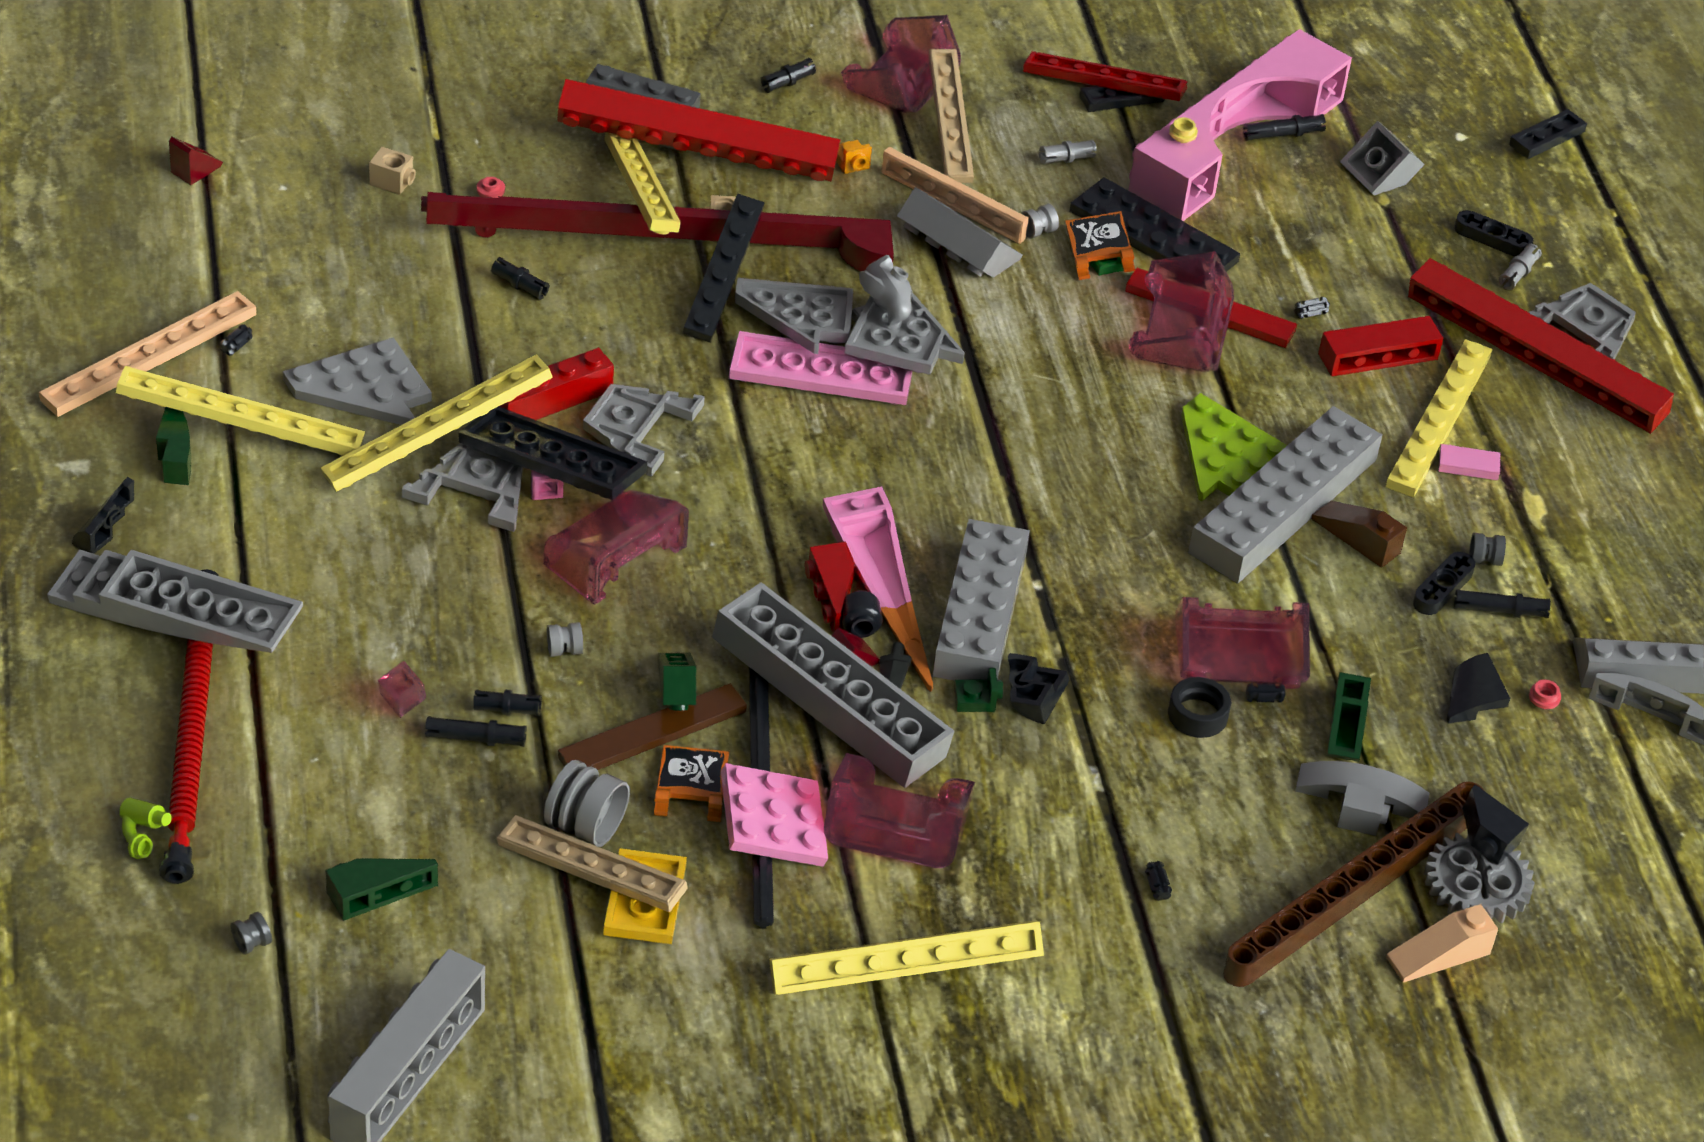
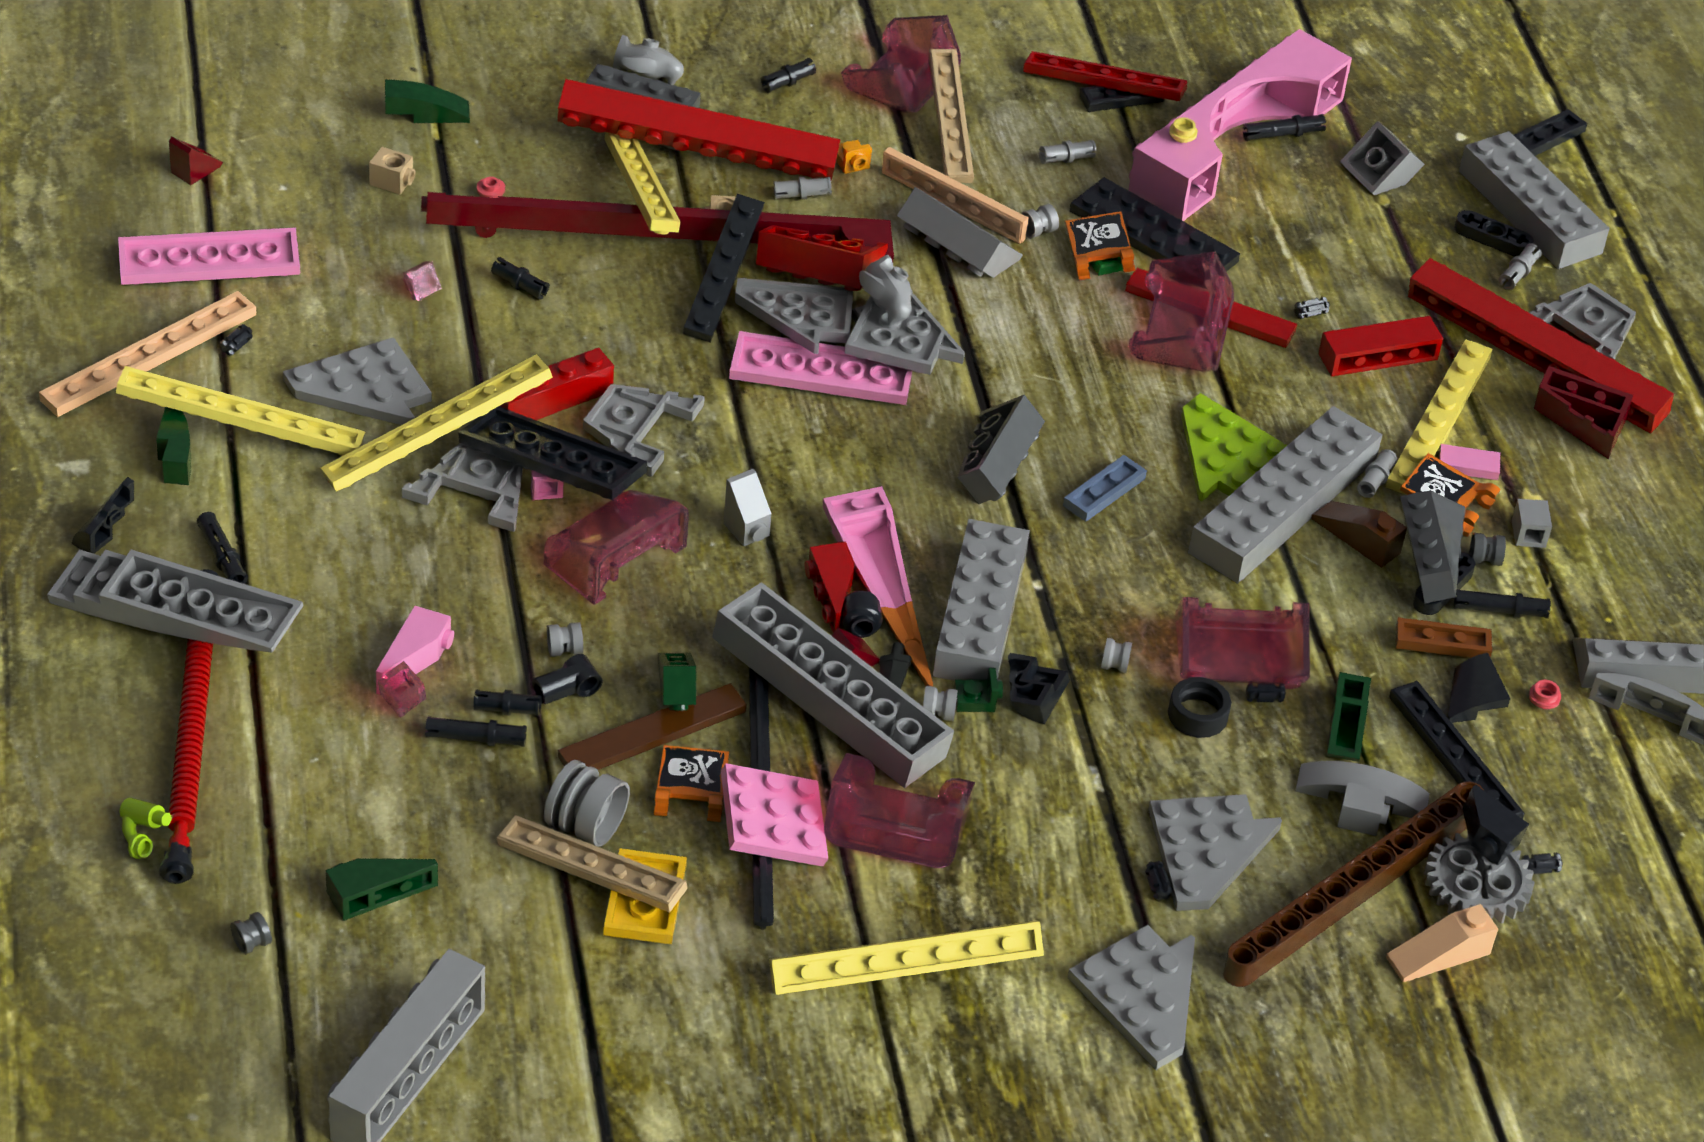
(208, 256): none -> bright pink plate
(210, 527): none -> black pin
(418, 642): none -> bright pink slope
(421, 280): none -> clear pink tile
(425, 102): none -> dark green slope
(574, 677): none -> black piece
(647, 60): none -> light grey animal
(746, 508): none -> light grey slope
(802, 188): none -> light grey pin
(816, 256): none -> red wedge
(940, 703): none -> light grey wheel
(999, 448): none -> dark grey wedge
(1104, 488): none -> sand blue plate
(1116, 655): none -> light grey wheel
(1142, 991): none -> light grey wing
(1207, 844): none -> light grey wing
(1377, 473): none -> light grey pin
(1435, 540): none -> dark grey wedge
(1442, 638): none -> dark orange plate
(1447, 742): none -> black tile
(1449, 482): none -> flag
(1531, 523): none -> light grey brick
(1534, 199): none -> light grey brick
(1544, 862): none -> black piece
(1584, 408): none -> dark red wedge

